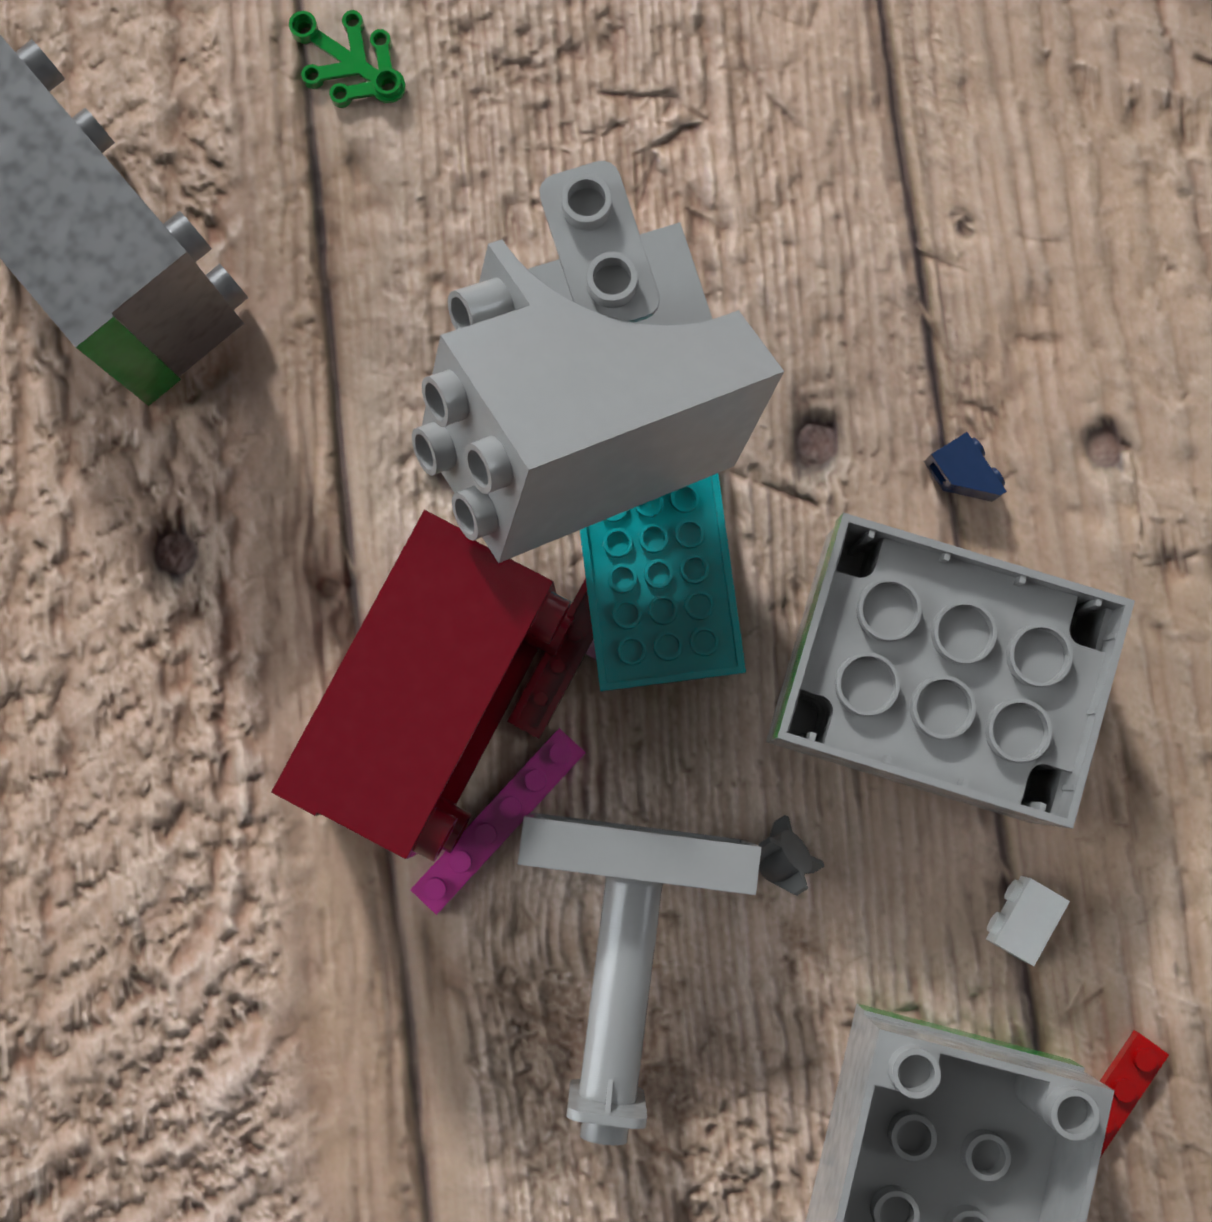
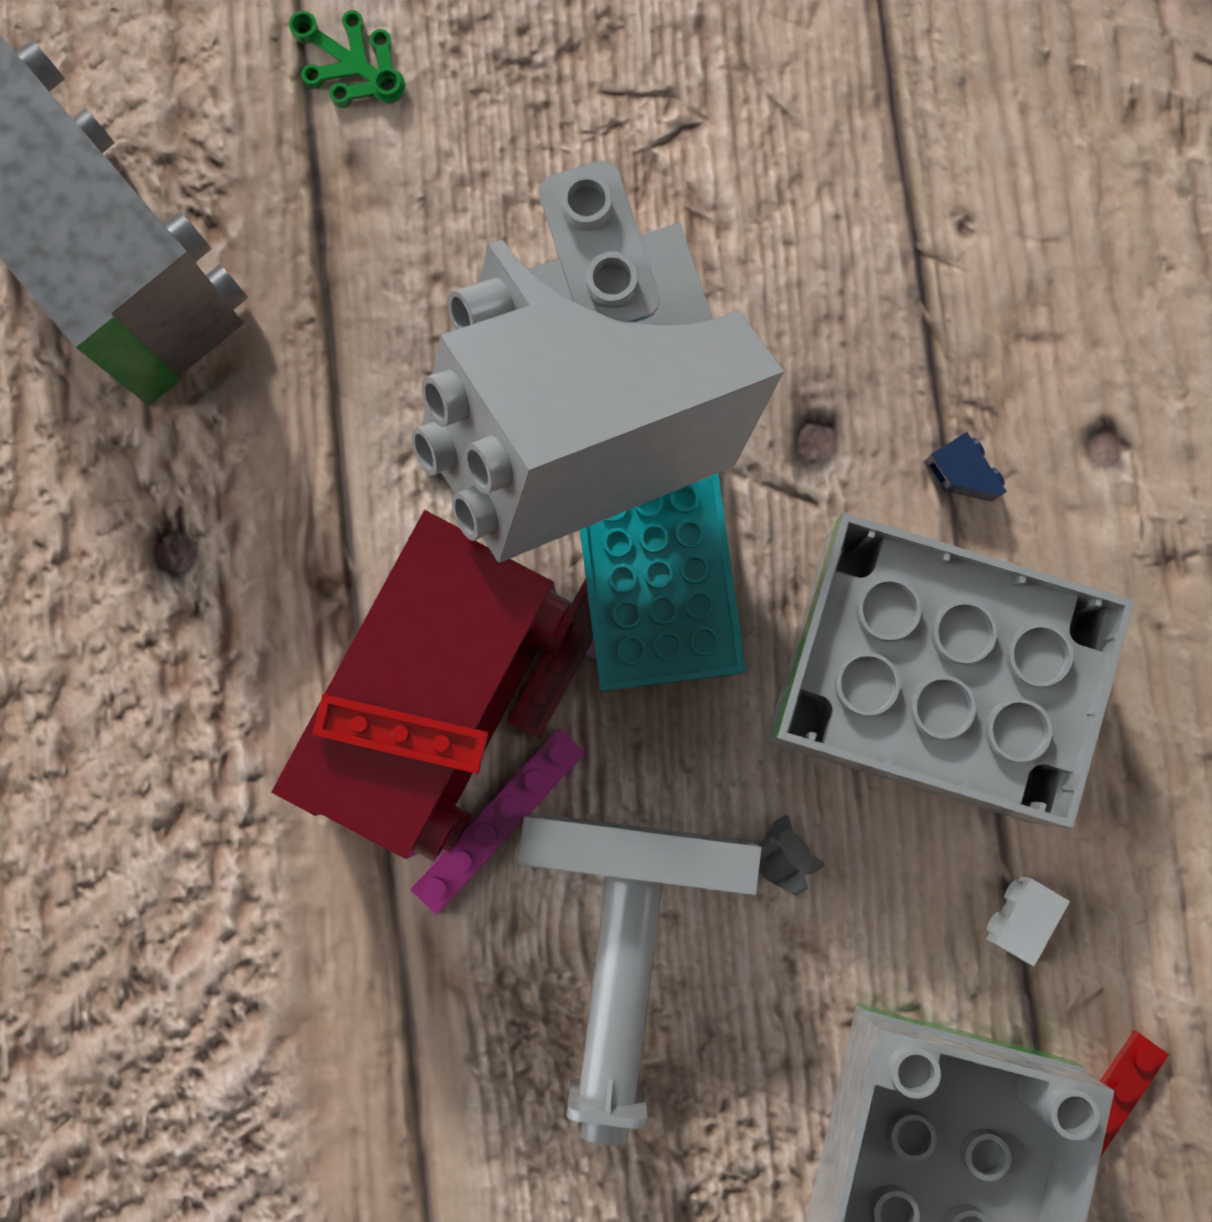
(400, 733): none -> red plate

